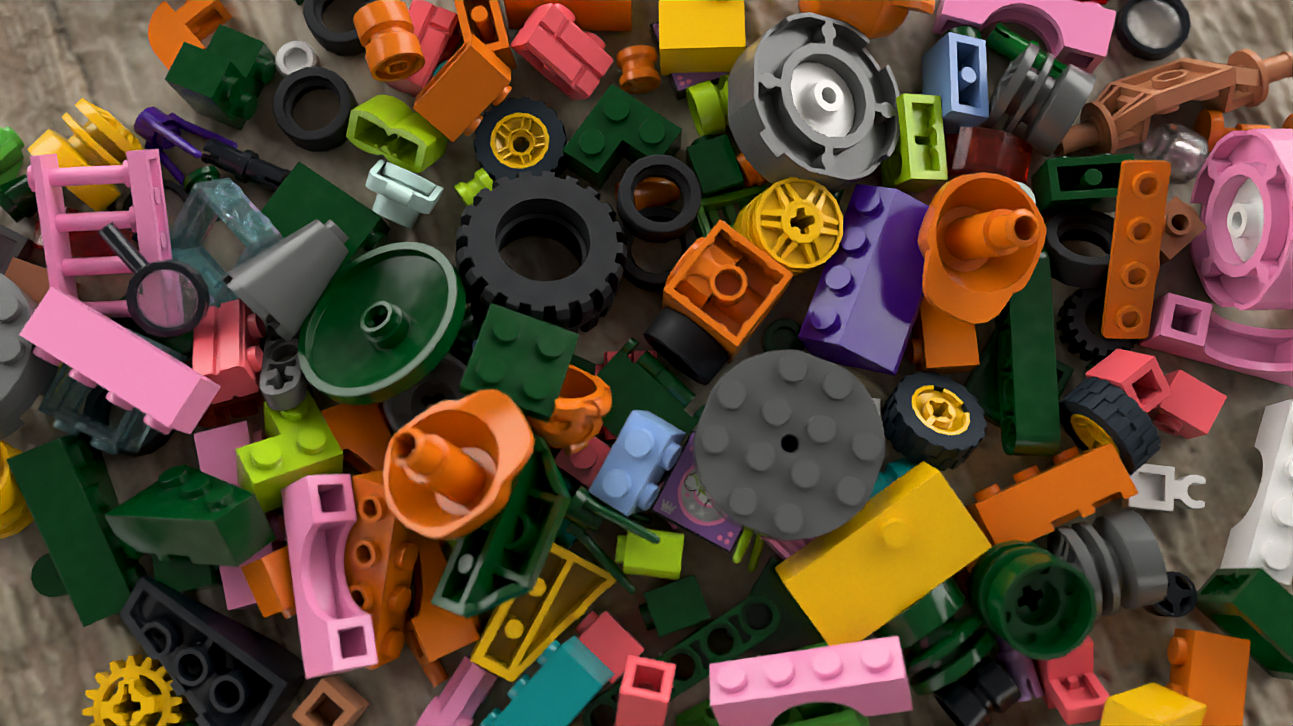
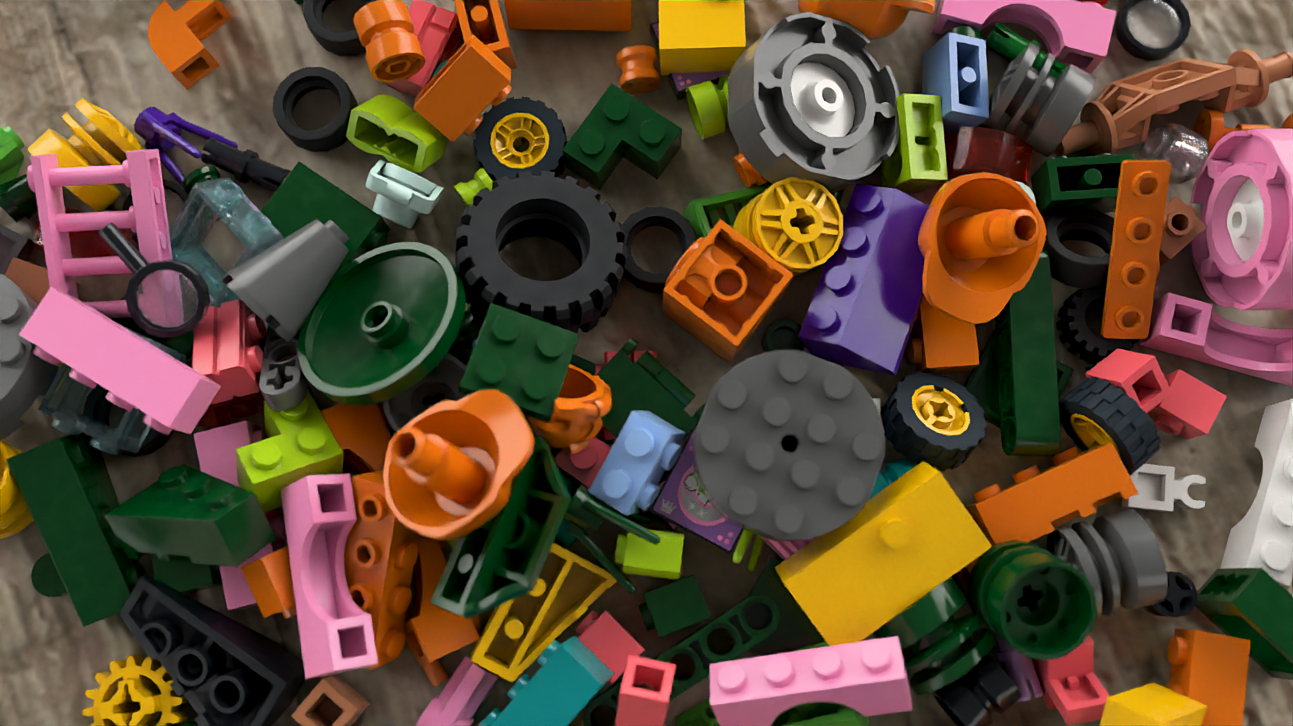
(224, 77): dark green brick -> none
(295, 56): white tile -> none
(562, 50): coral brick -> none
(653, 192): orange cone -> none
(672, 170): black tyre -> none
(686, 346): black tyre -> none
(714, 165): dark green brick -> none

